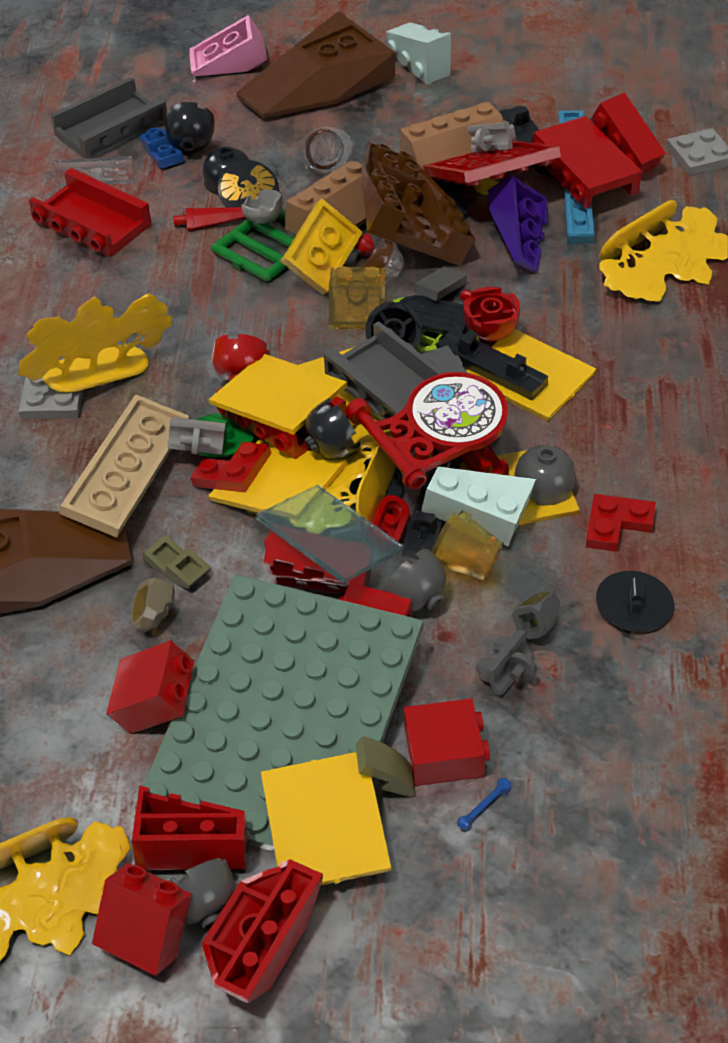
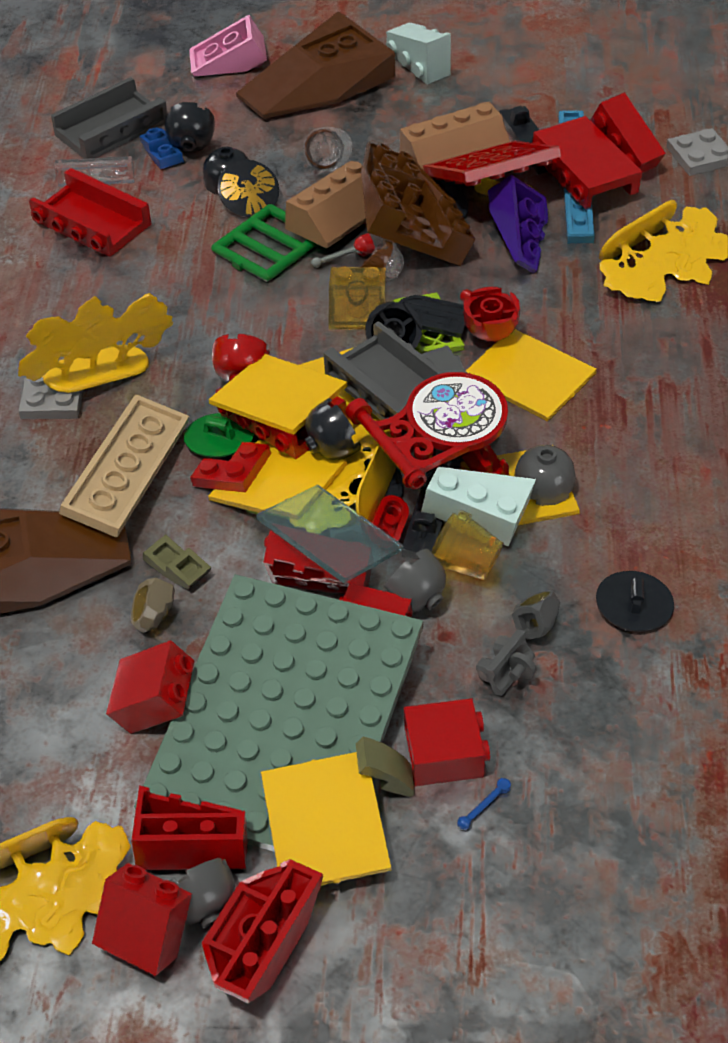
(196, 435): light grey hips -> none
(206, 217): red bar -> none
(264, 208): light grey hair -> none
(321, 244): yellow plate -> none
(440, 283): dark grey tile -> none
(491, 136): light grey hips -> none
(495, 365): black hinge -> none
(616, 513): red plate -> none

